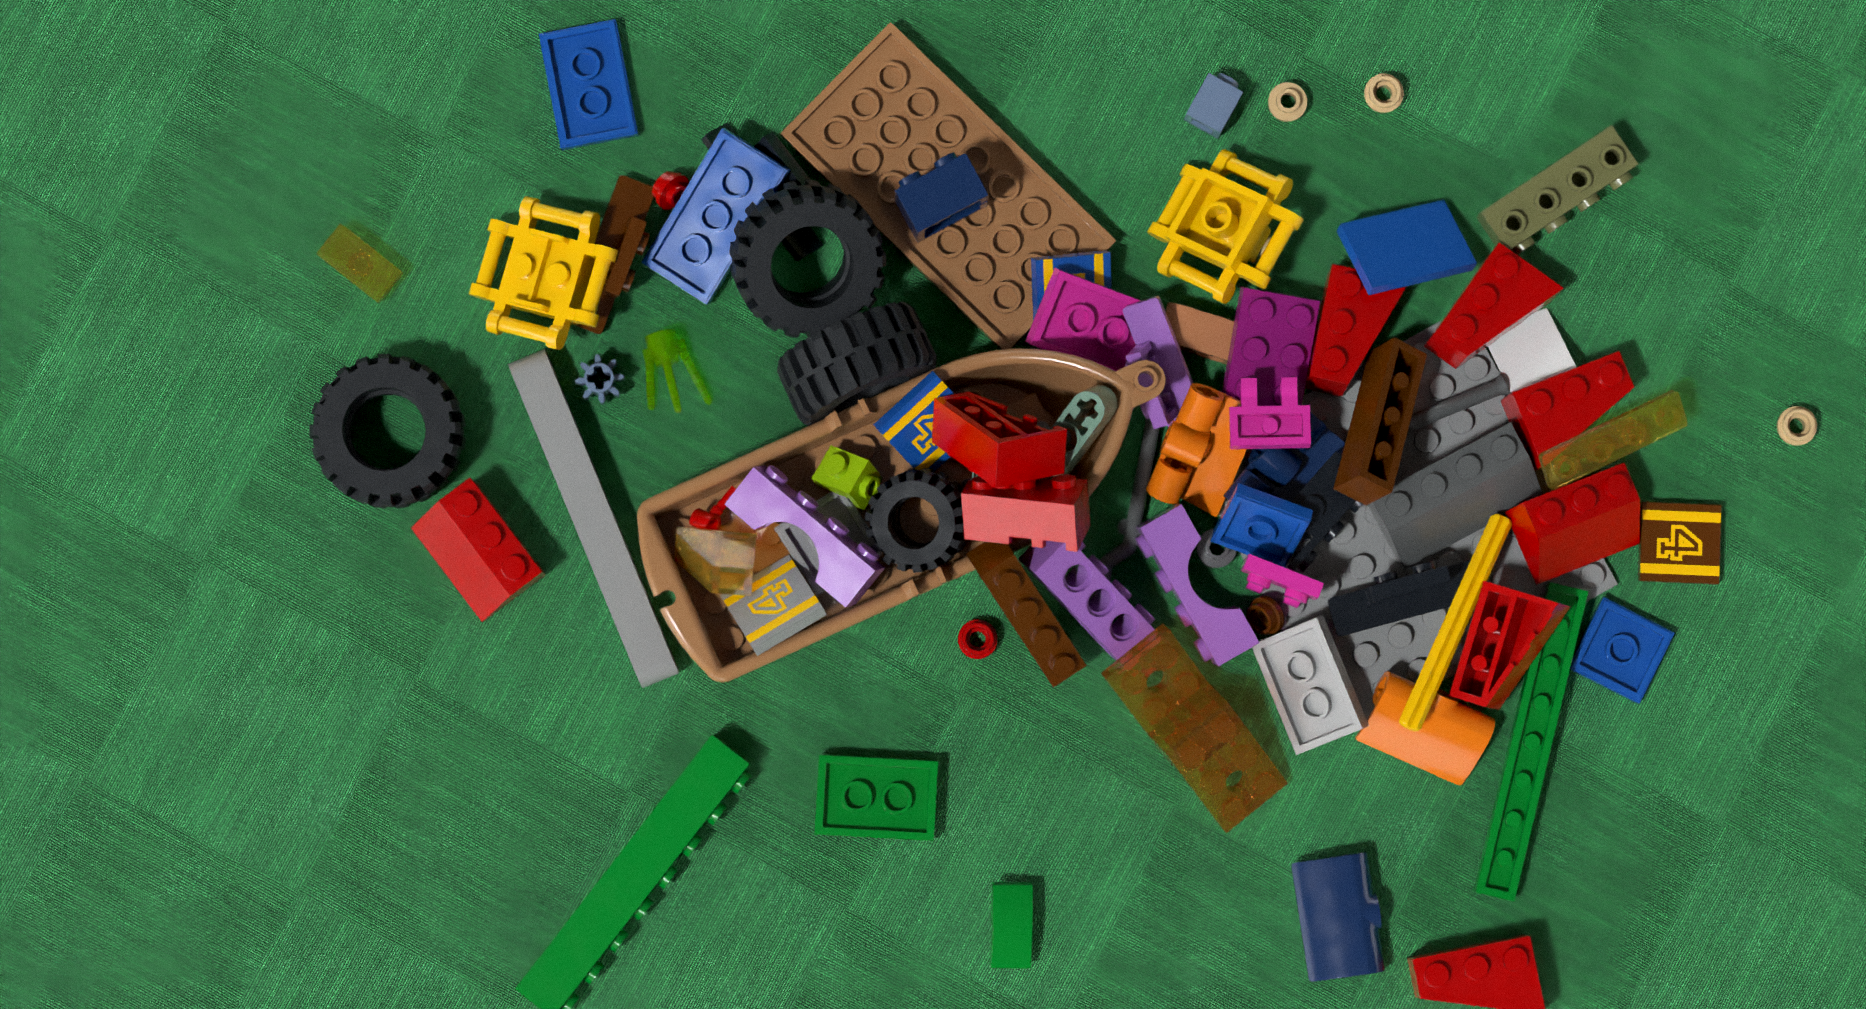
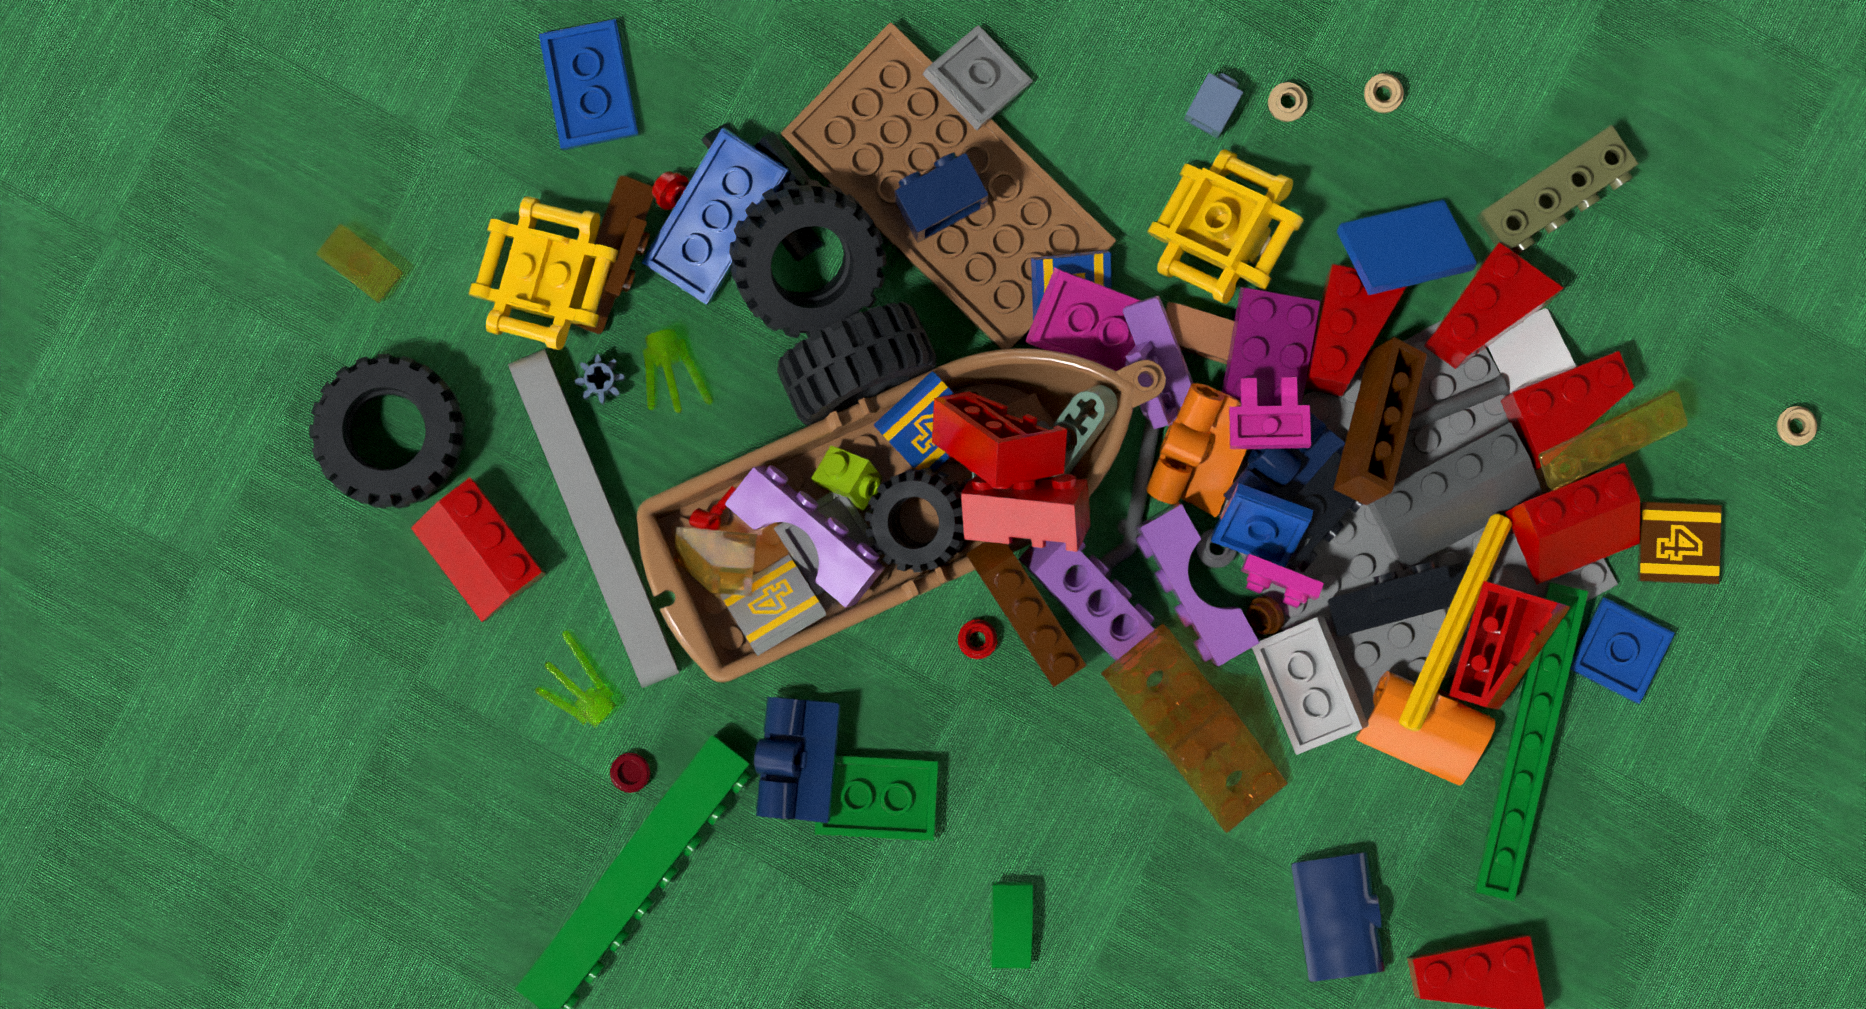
(593, 704): none -> clear neon green plant
(630, 772): none -> dark red tile
(797, 759): none -> dark blue panel
(977, 77): none -> light grey tile

